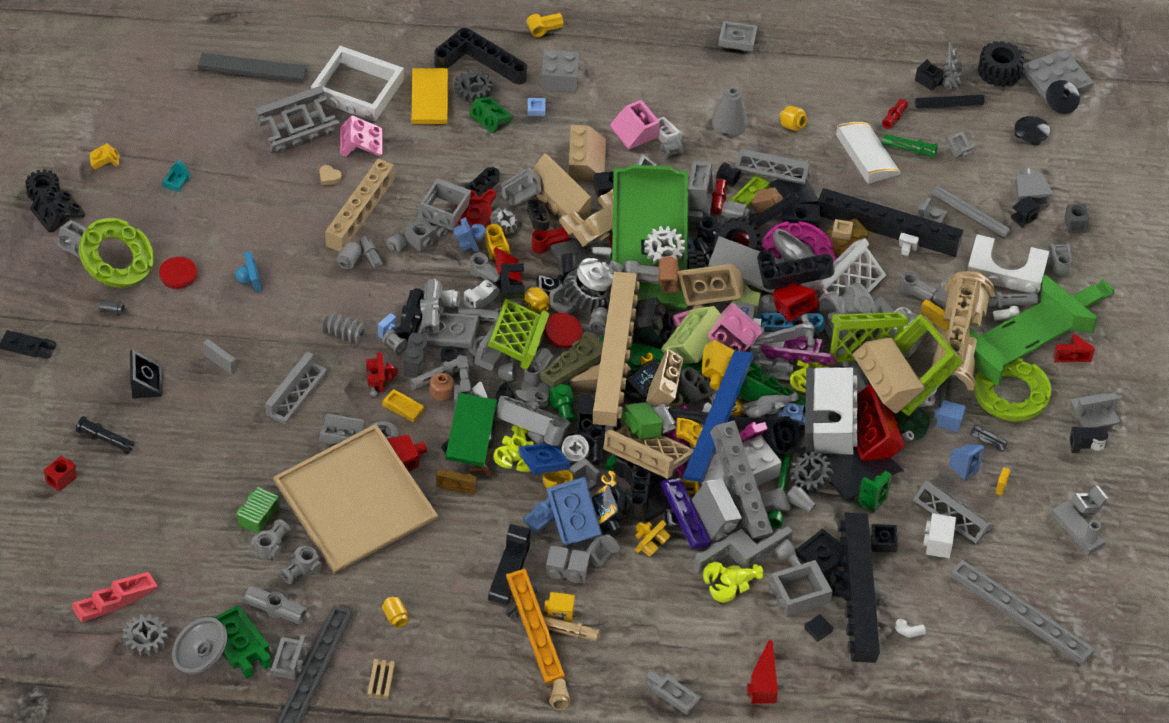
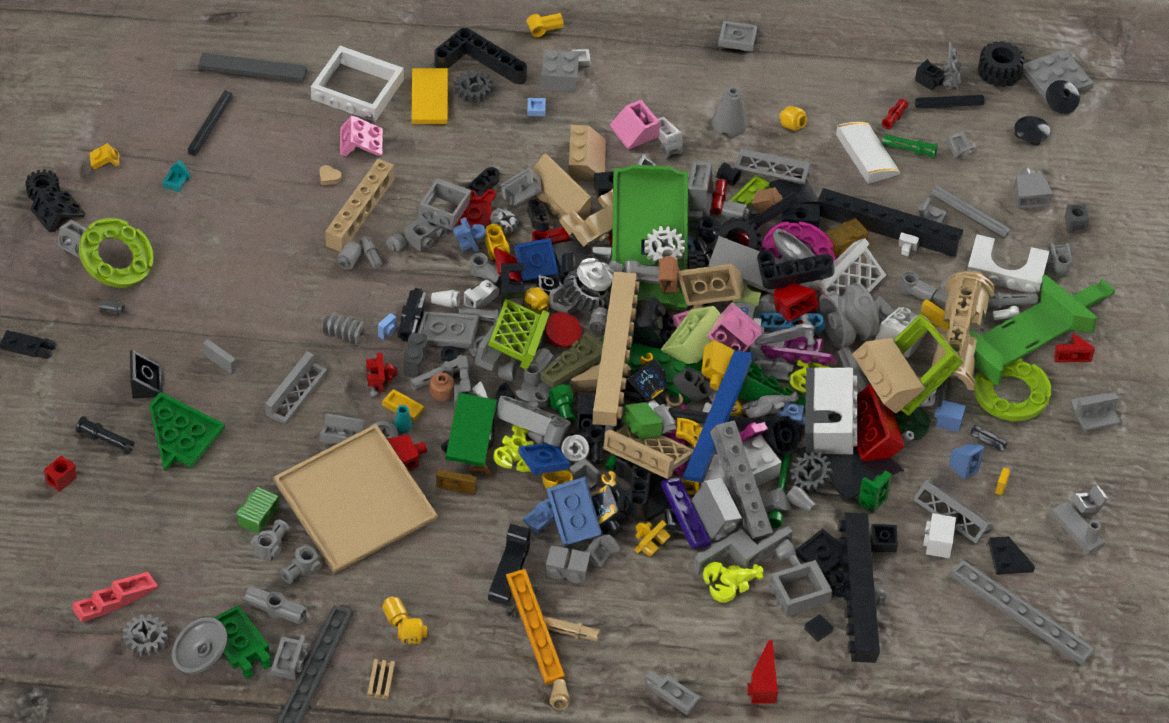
(177, 272): red tile -> none
(182, 431): none -> green wing
(210, 122): none -> black axle
(248, 273): dark azure tile -> none
(291, 106): light grey fence -> none
(395, 342): light grey bush -> none
(402, 419): none -> teal cone
(412, 631): none -> yellow head
(431, 306): light grey piece -> none
(489, 113): green bracket -> none
(537, 259): none -> blue tile
(560, 606): yellow brick -> none
(584, 57): none -> white tile
(666, 380): tan slope -> none
(842, 229): tan tile -> none
(863, 321): lime fence -> none
(902, 628): white arm -> none
(1008, 557): none -> black wing
(1026, 211): black window -> none
(1087, 438): black leg -> none

